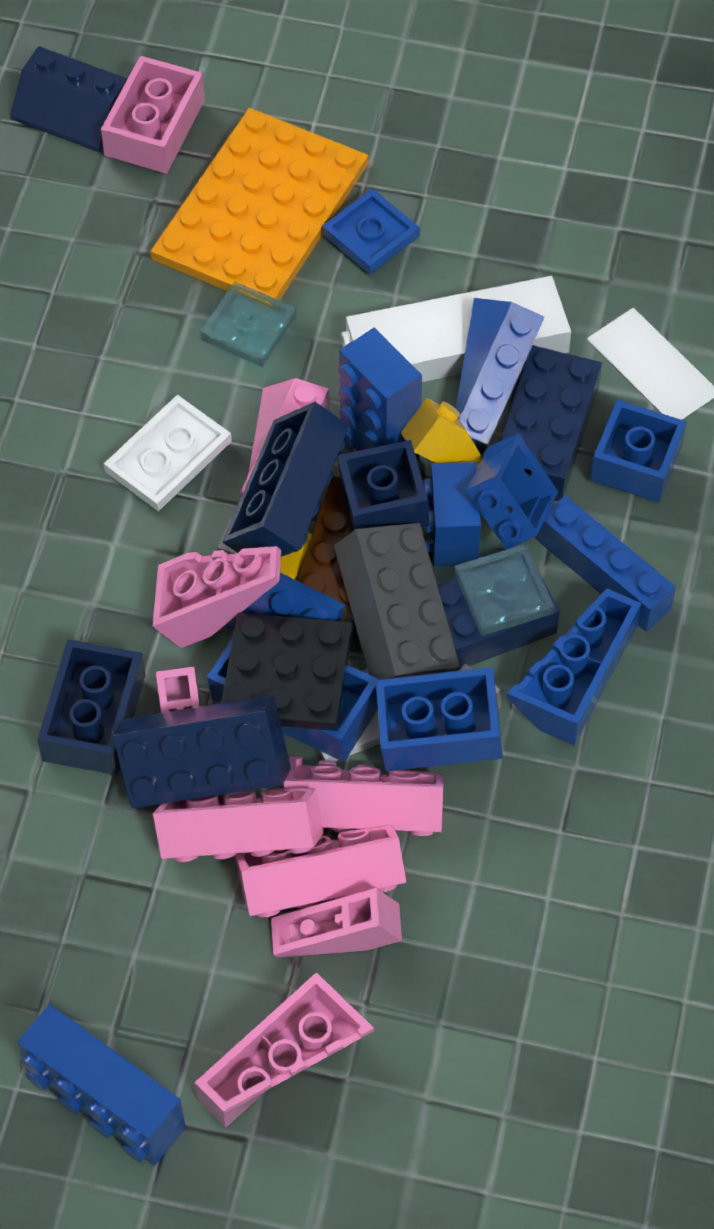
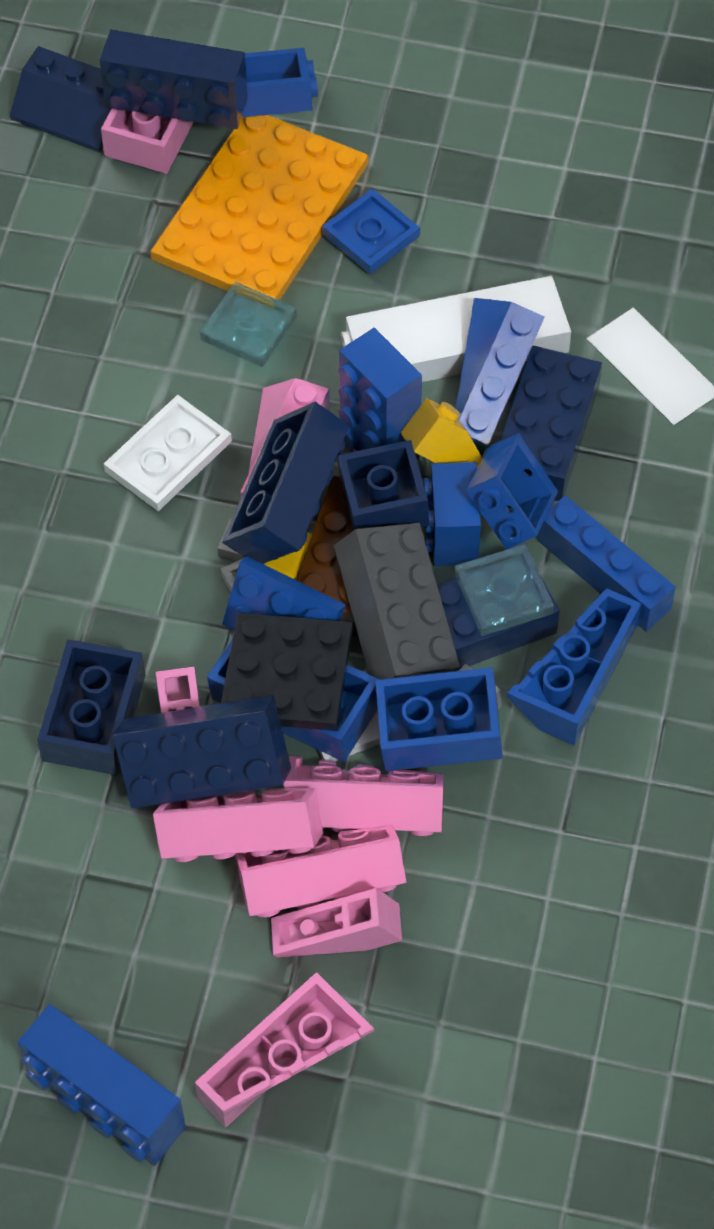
(174, 79): none -> dark blue brick
(206, 592): bright pink wedge -> none
(279, 82): none -> blue window
(638, 450): blue brick -> none

